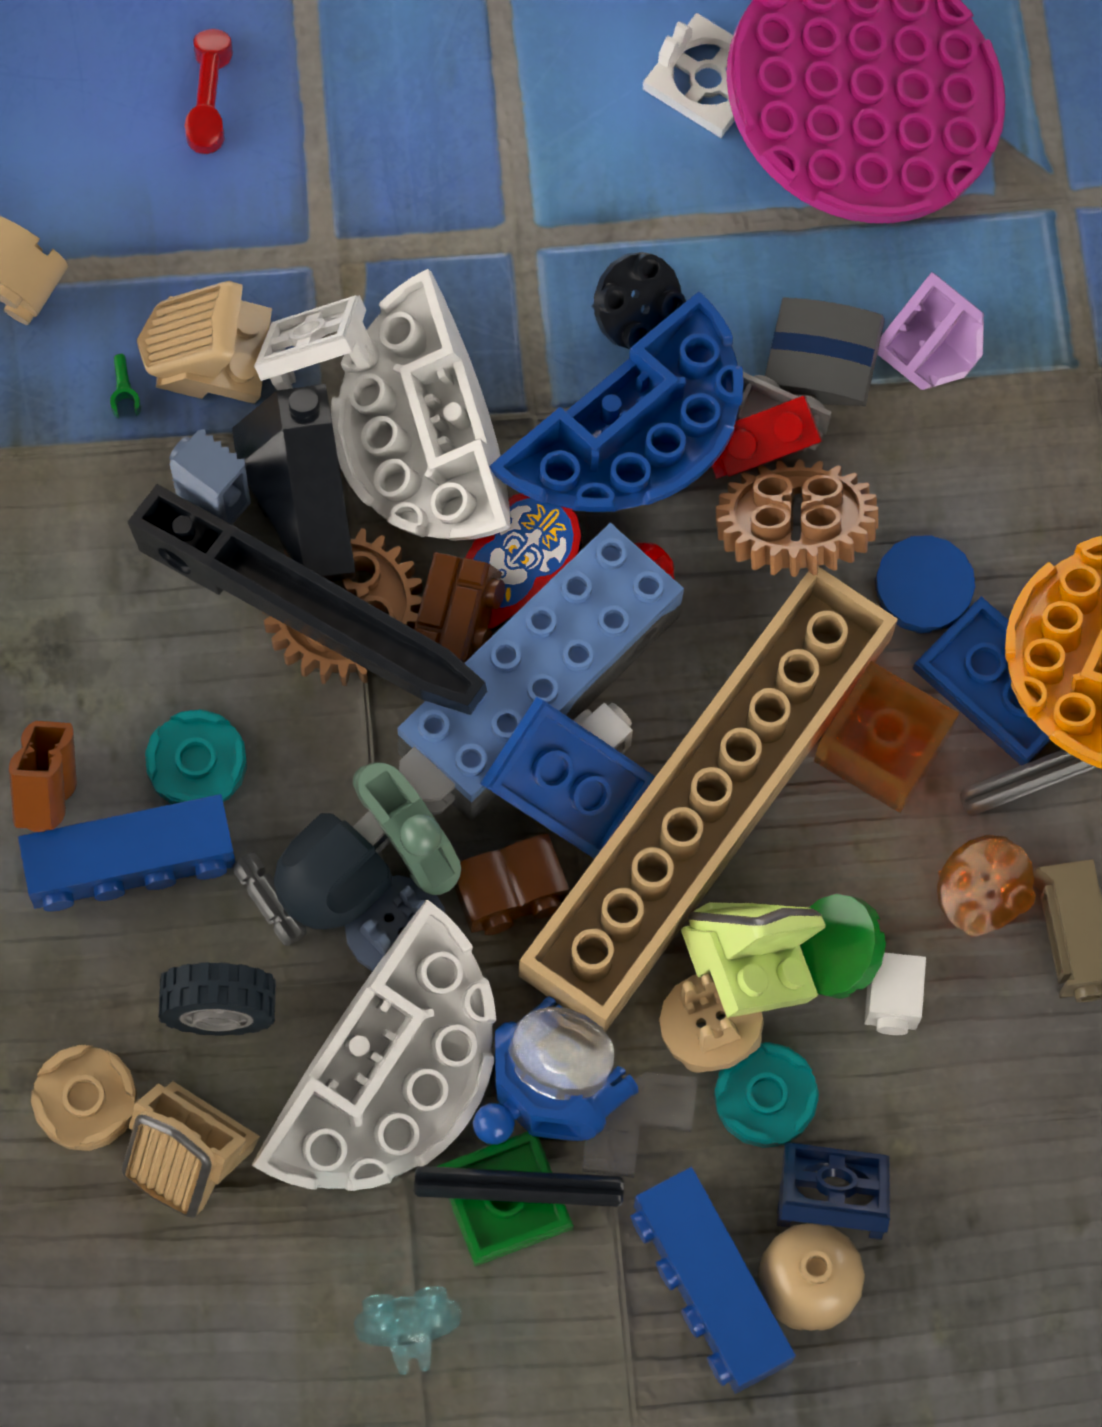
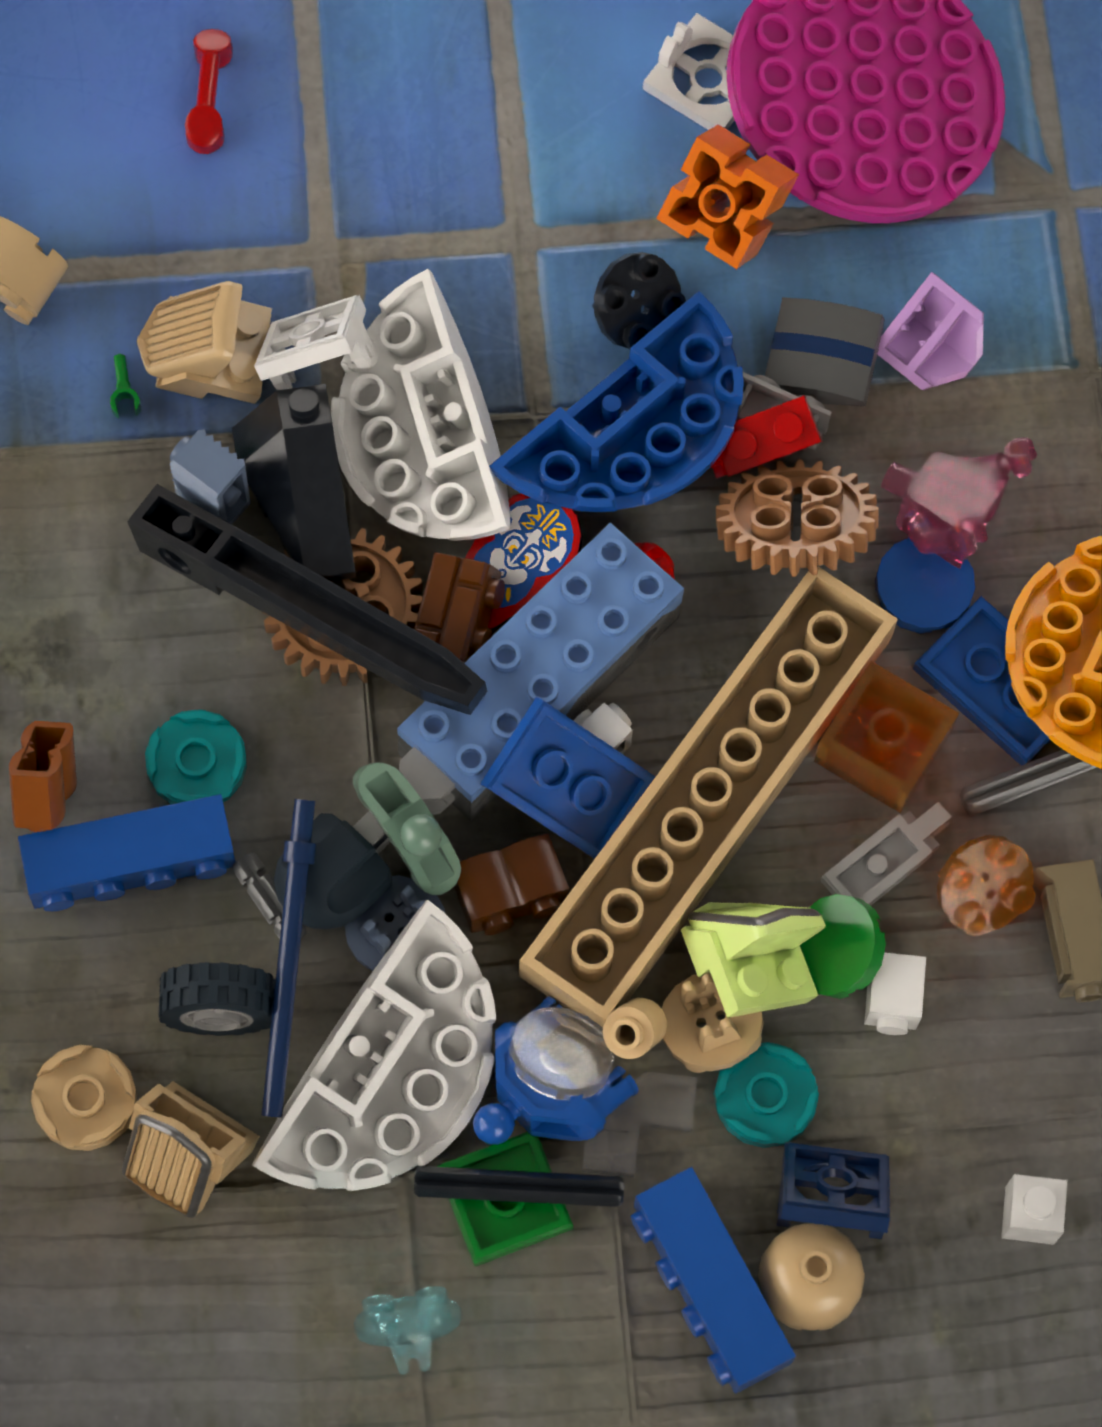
(298, 853): none -> dark blue bar
(648, 1025): none -> tan brick
(719, 170): none -> orange brick
(888, 856): none -> light grey hinge
(955, 498): none -> clear pink torso
(1034, 1209): none -> white brick

